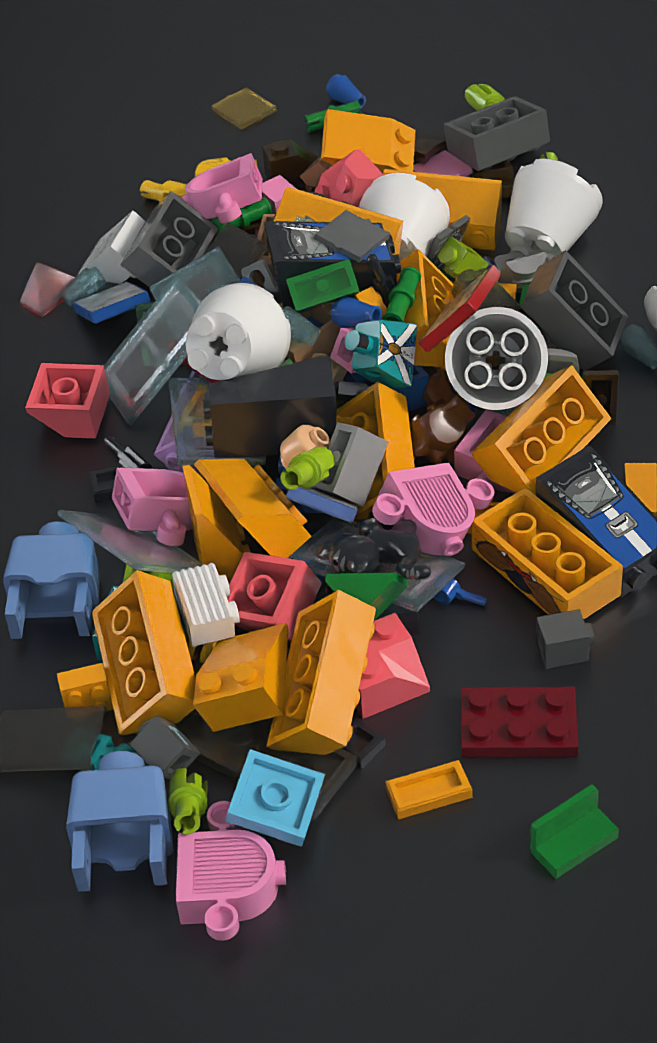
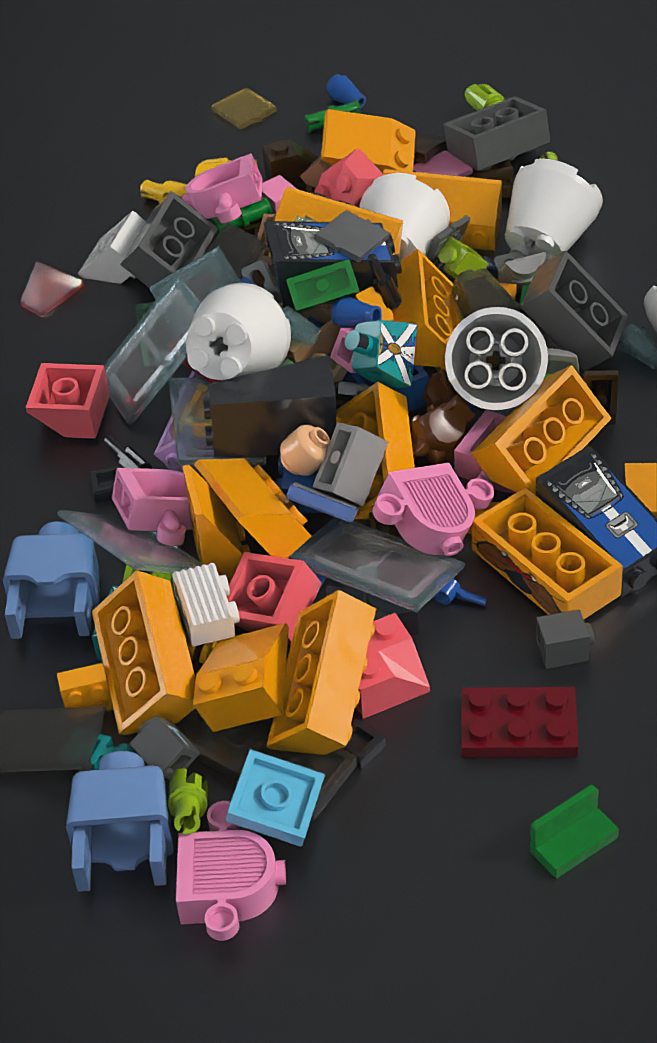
(84, 285): clear light blue cone -> none
(111, 302): tile -> none
(308, 468): lime arm -> none
(371, 588): green slope -> none
(377, 545): black animal -> none
(402, 295): green pin -> none
(428, 789): light orange tile -> none
(460, 309): red tile -> none

